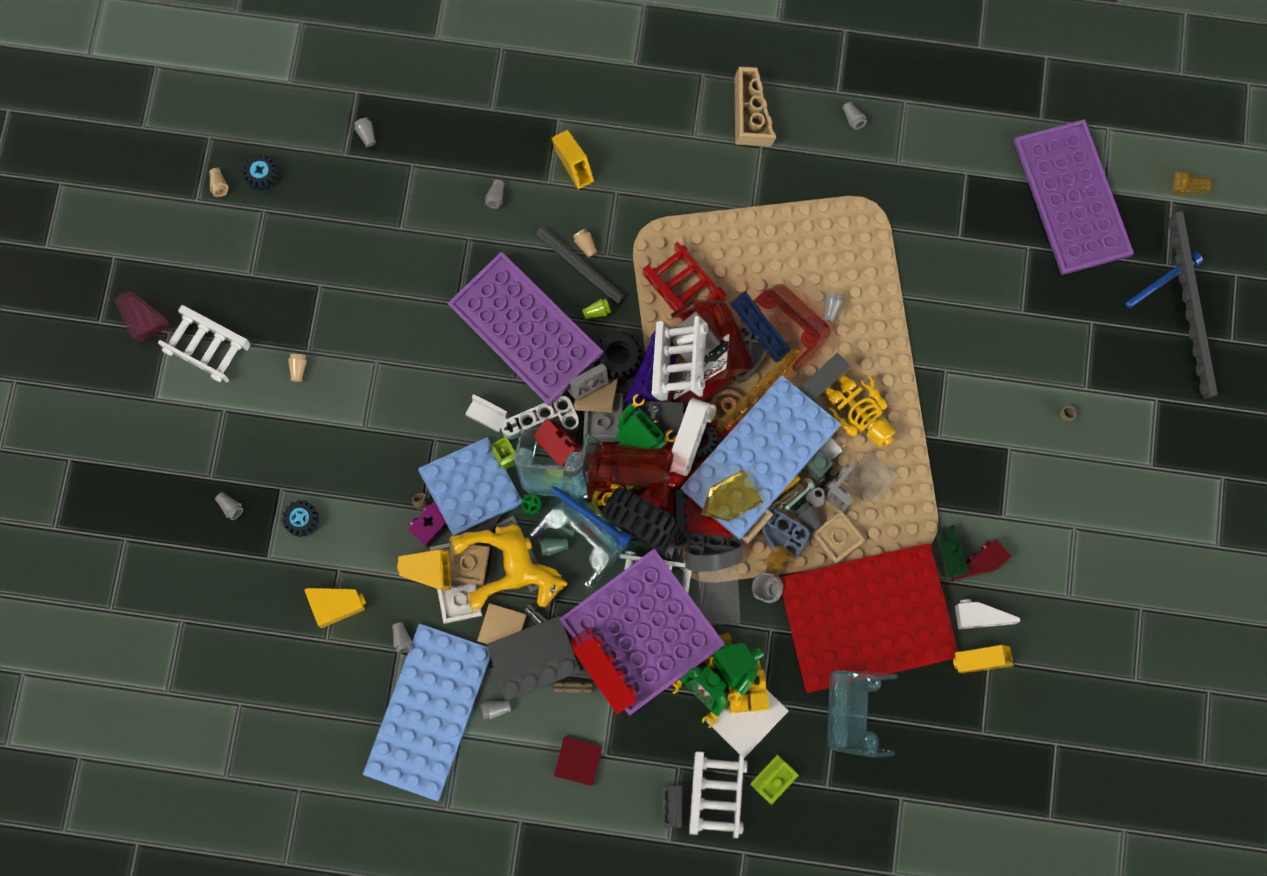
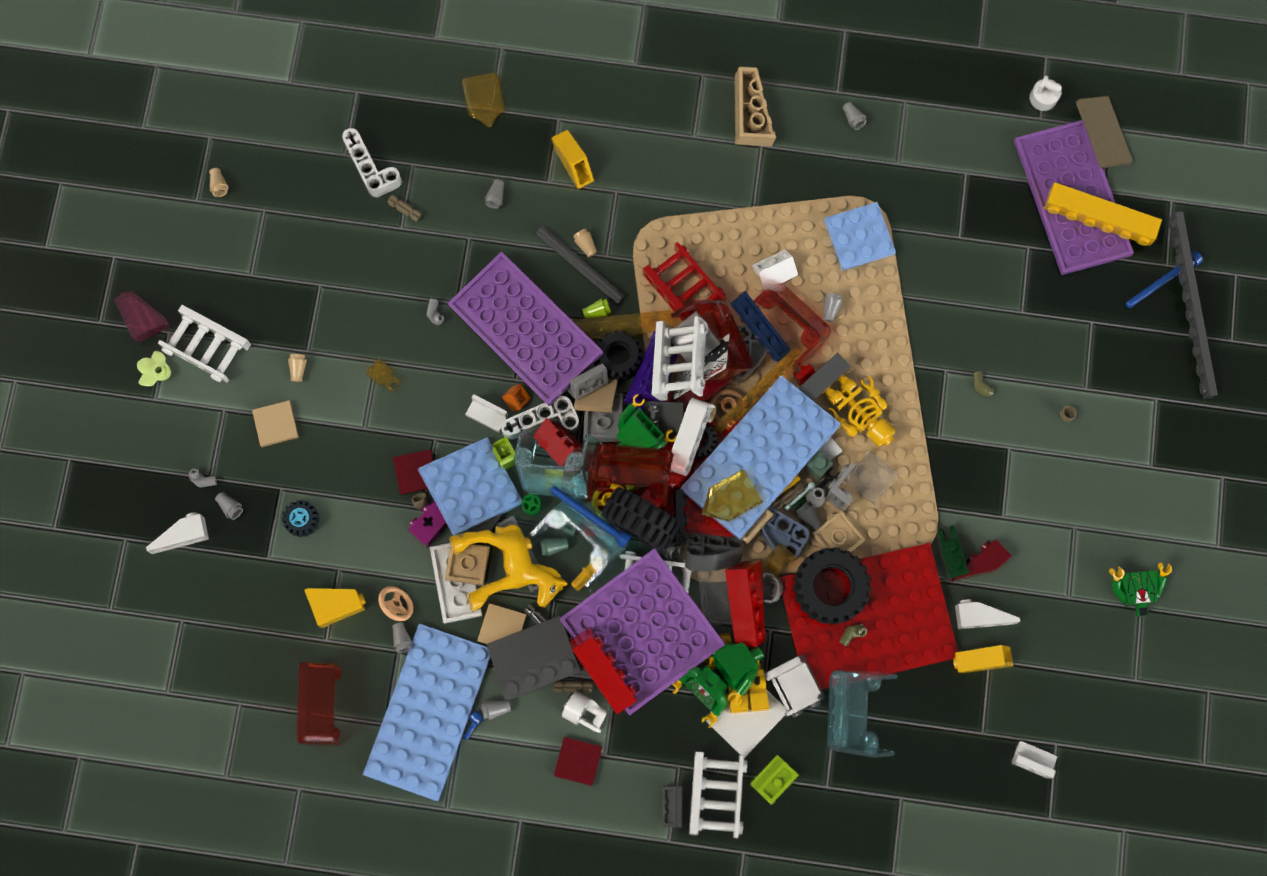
(151, 369): none -> yellowish green plate
(182, 533): none -> white slope
(200, 480): none -> light grey arm
(262, 178): black wheel -> none
(275, 423): none -> tan tile
(317, 704): none -> clear red windscreen
(365, 131): light grey cone -> none
(365, 162): none -> white beam
(381, 374): none -> clear yellow plate
(394, 605): none -> light nougat piece
(404, 208): none -> dark tan axle
(407, 471): none -> dark red tile
(427, 568): yellow slope -> none
(432, 313): none -> light grey arm
(476, 718): none -> blue hand
(483, 97): none -> clear yellow tile
(516, 397): none -> orange slope
(578, 705): none -> white piece
(579, 582): none -> yellow axle
(630, 323): none -> clear yellow plate
(746, 602): none -> red wedge
(775, 269): none -> white panel
(796, 686): none -> panel
(805, 373): none -> red tile
(851, 632): none -> olive arm
(853, 570): none -> black tyre
(859, 236): none -> light blue plate
(981, 387): none -> olive arm
(1034, 760): none -> white panel
(1045, 94): none -> white piece
(1102, 214): none -> yellow brick
(1104, 132): none -> dark tan tile
(1139, 588): none -> green torso
(1185, 184): clear yellow piece -> none

